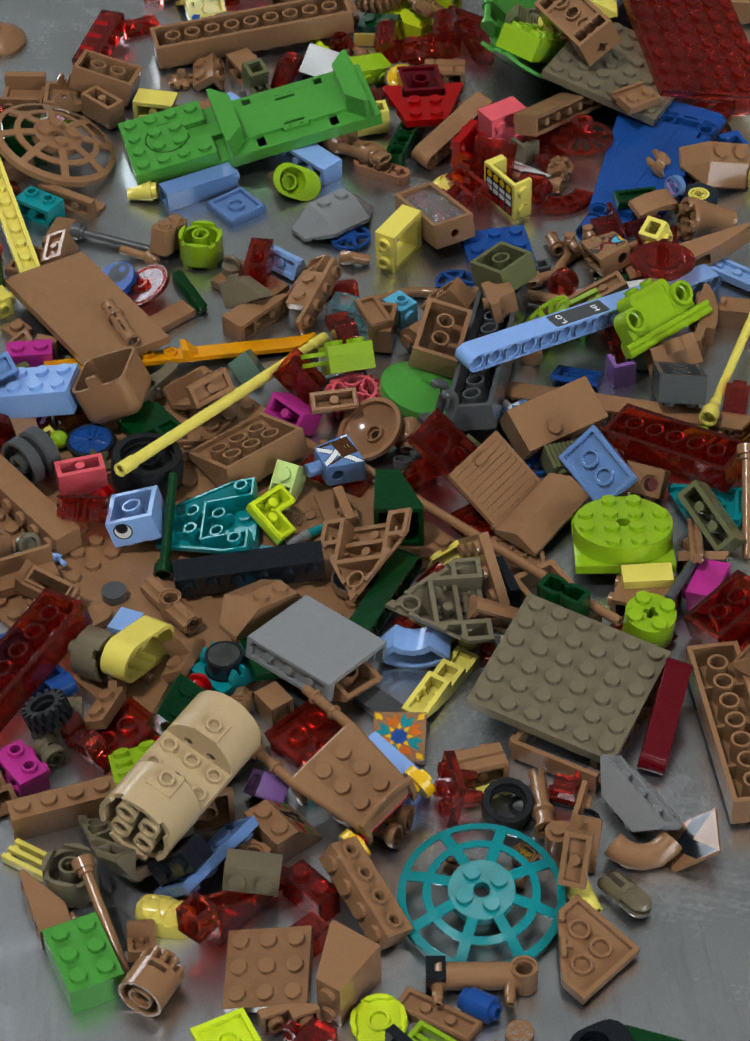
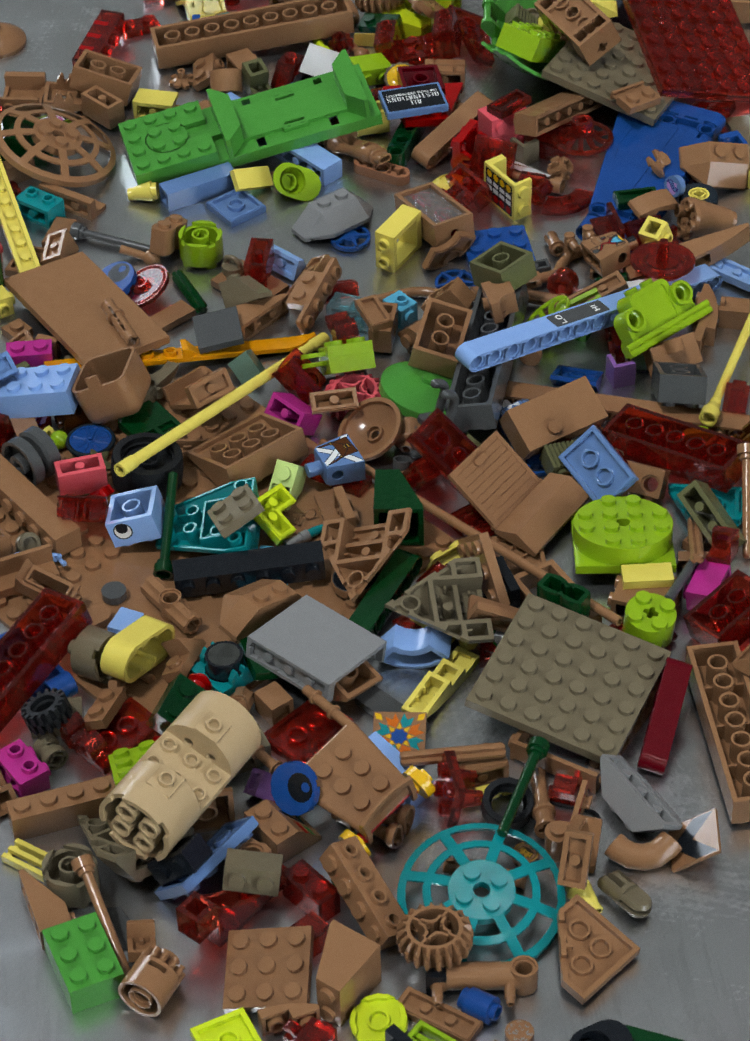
(163, 912): light yellow piece -> none
(218, 330): none -> dark grey tile
(226, 80): none -> medium nougat piece
(235, 510): none -> dark tan plate
(251, 178): none -> light yellow tile
(295, 788): none -> blue tile
(349, 258): medium nougat arm -> none
(413, 101): none -> tile
(435, 942): none -> medium nougat gear
(456, 246): none -> medium nougat tile
(463, 753): none -> medium nougat axle
(509, 104): none -> clear red tile
(536, 751): none -> dark green piece
(542, 161): clear red tile -> none
(724, 545): none -> clear red panel

